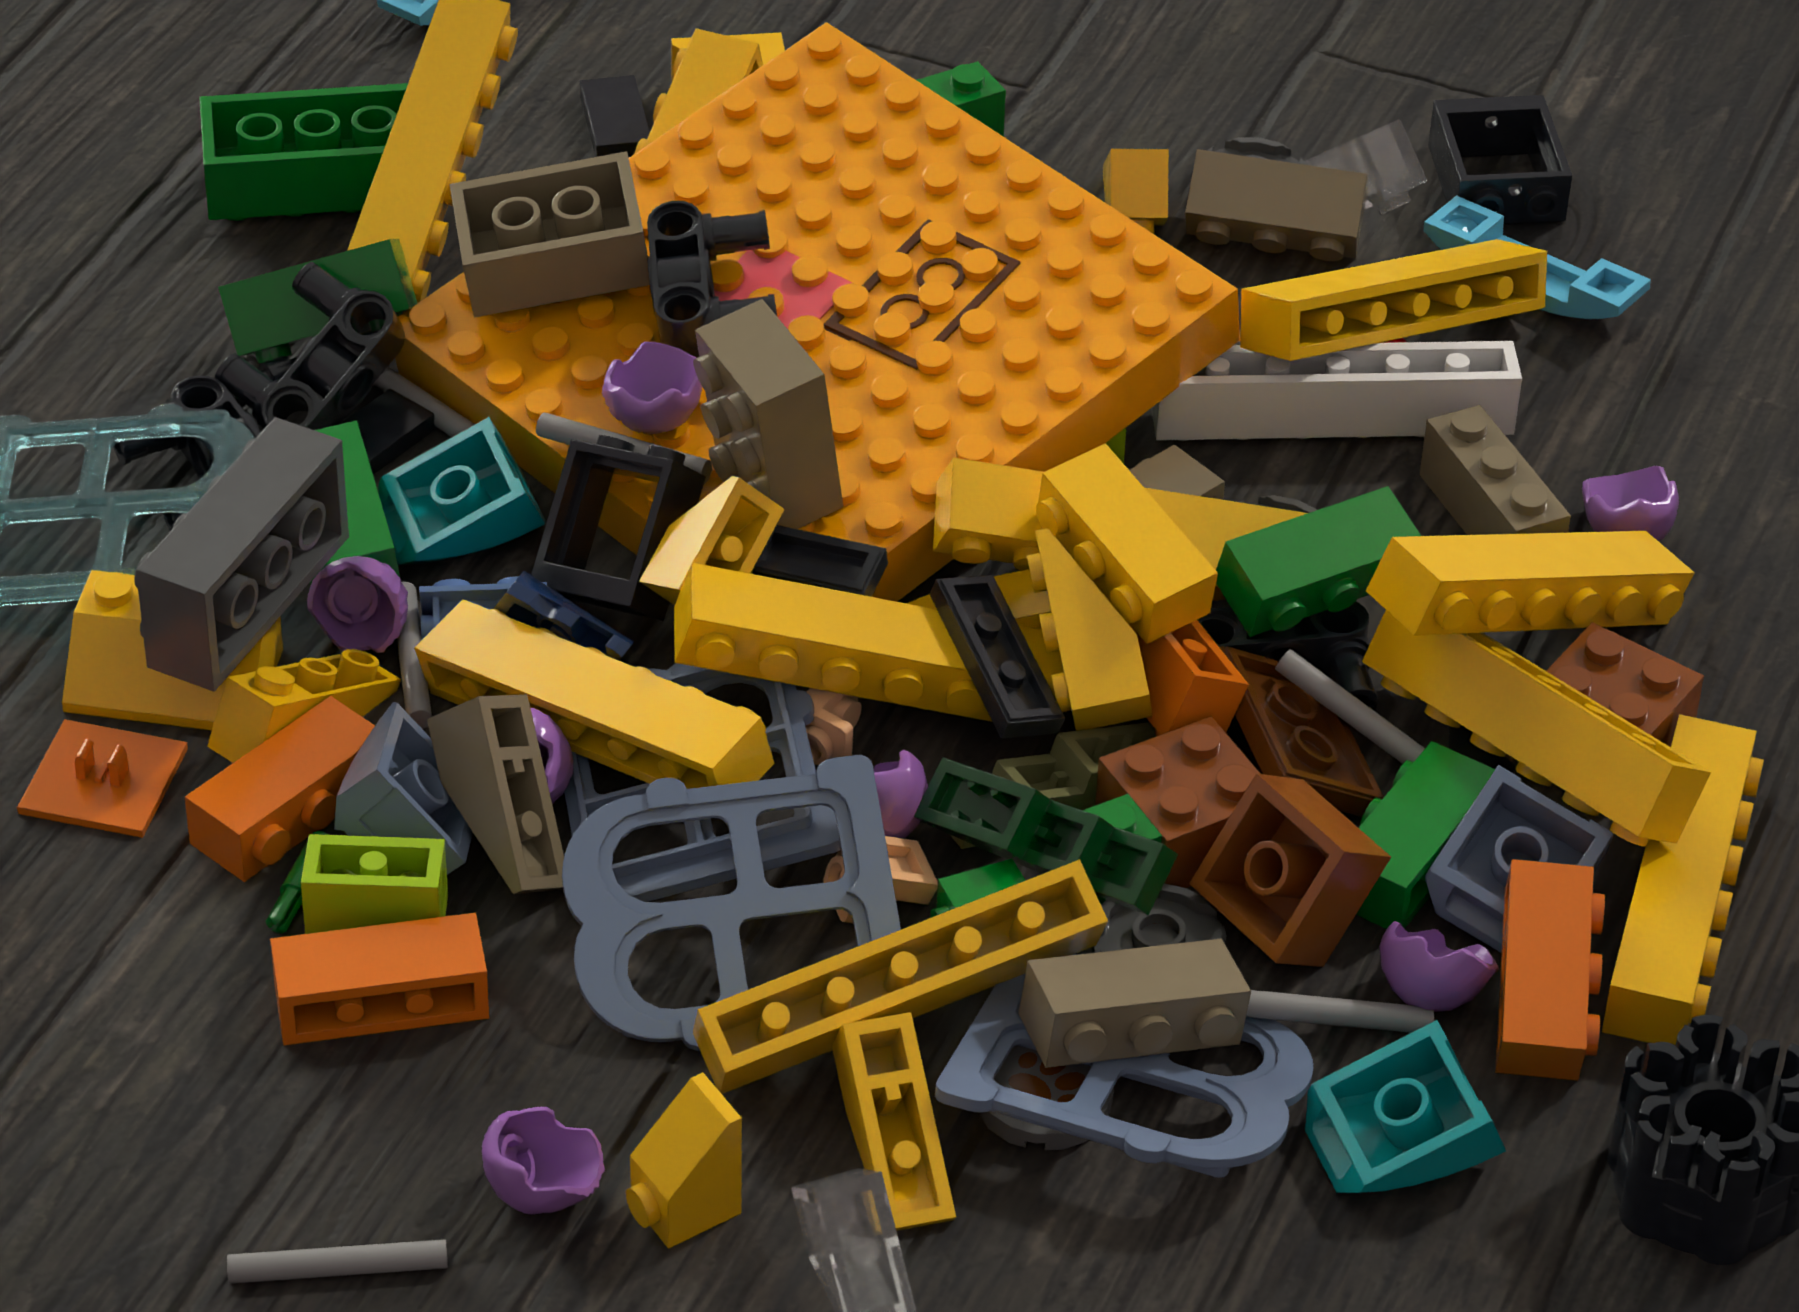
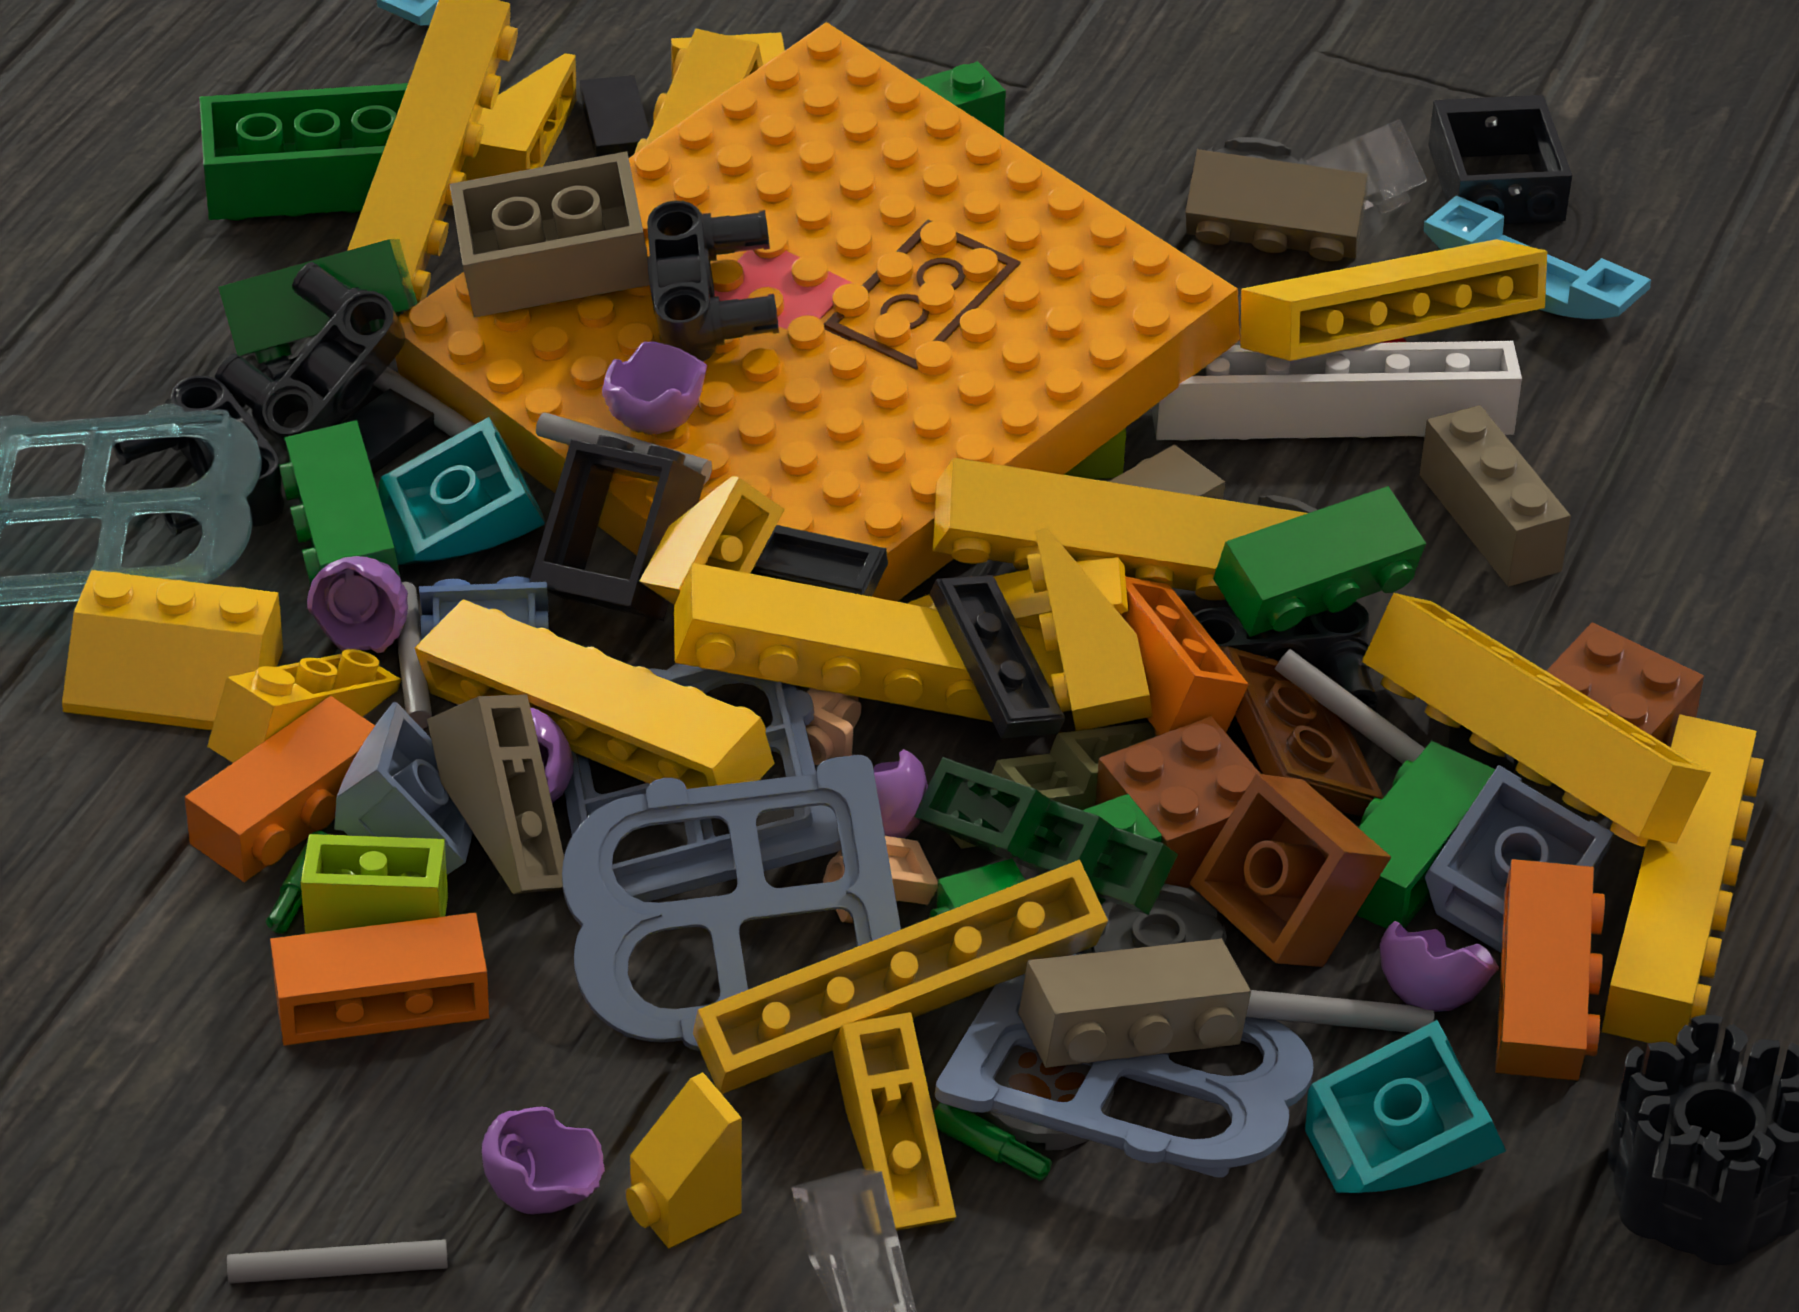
(102, 778): orange piece -> none
(242, 553): dark grey brick -> none
(525, 121): none -> yellow slope
(543, 607): dark blue slope -> none
(768, 413): dark tan brick -> none
(990, 1140): none -> green pin
(1126, 543): yellow brick -> none
(1138, 184): yellow slope -> none
(1528, 581): yellow brick -> none
(1632, 502): medium lavender hair -> none

